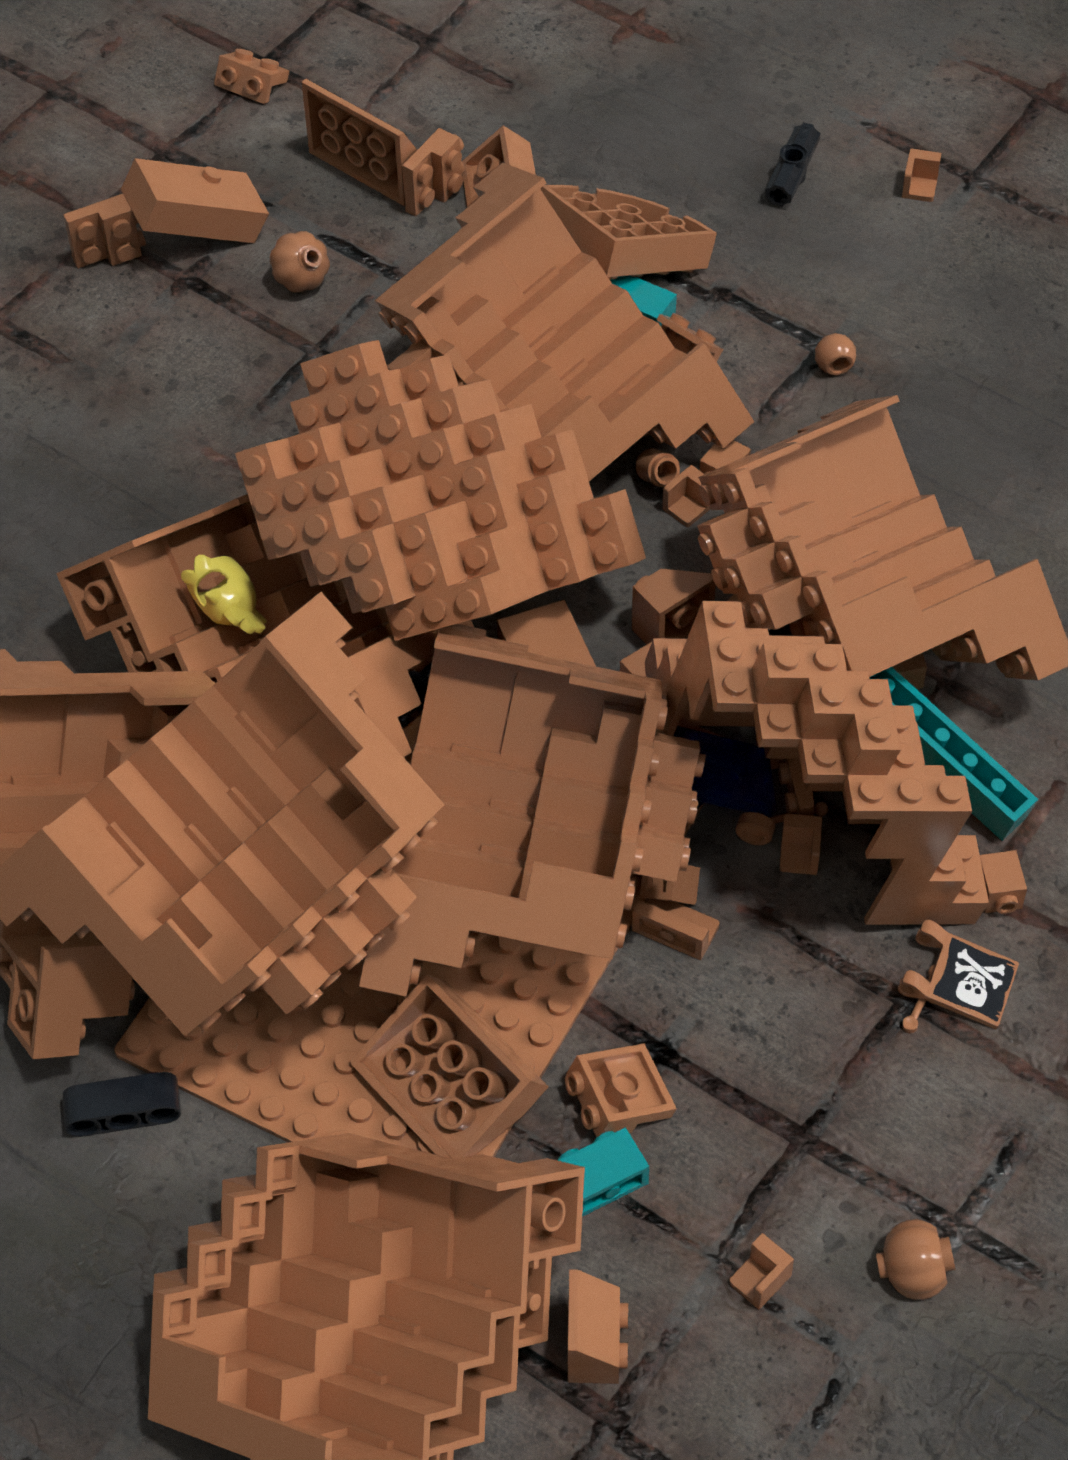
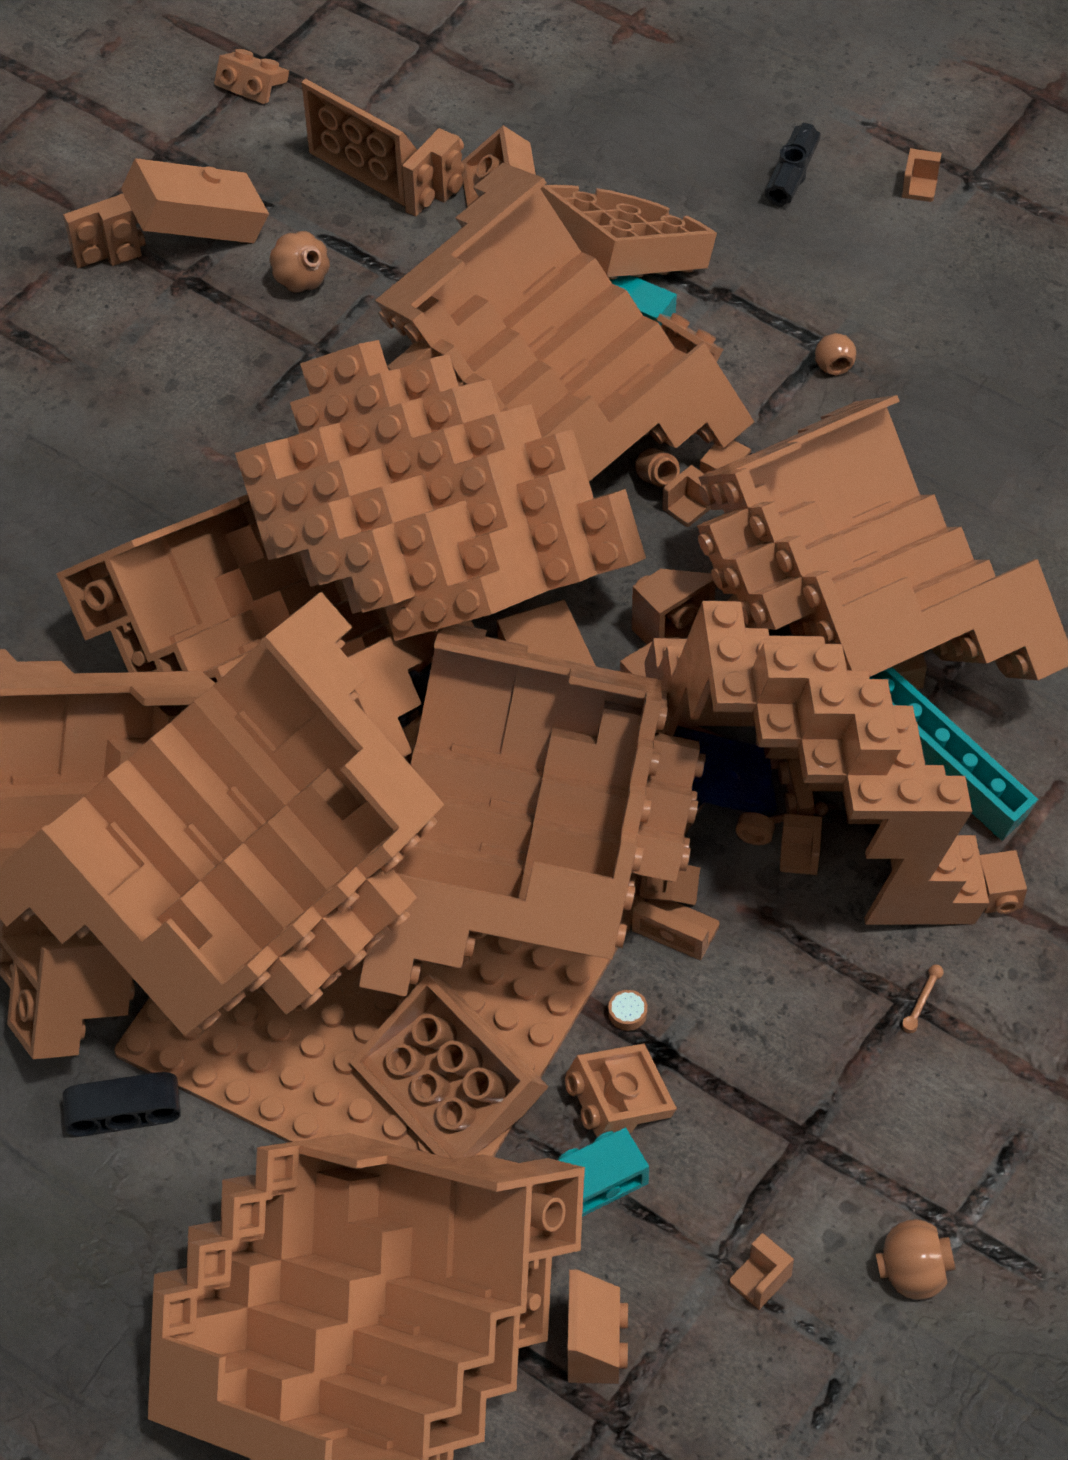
(231, 600): light yellow piece -> none
(627, 1010): none -> tile
(964, 978): flag -> none

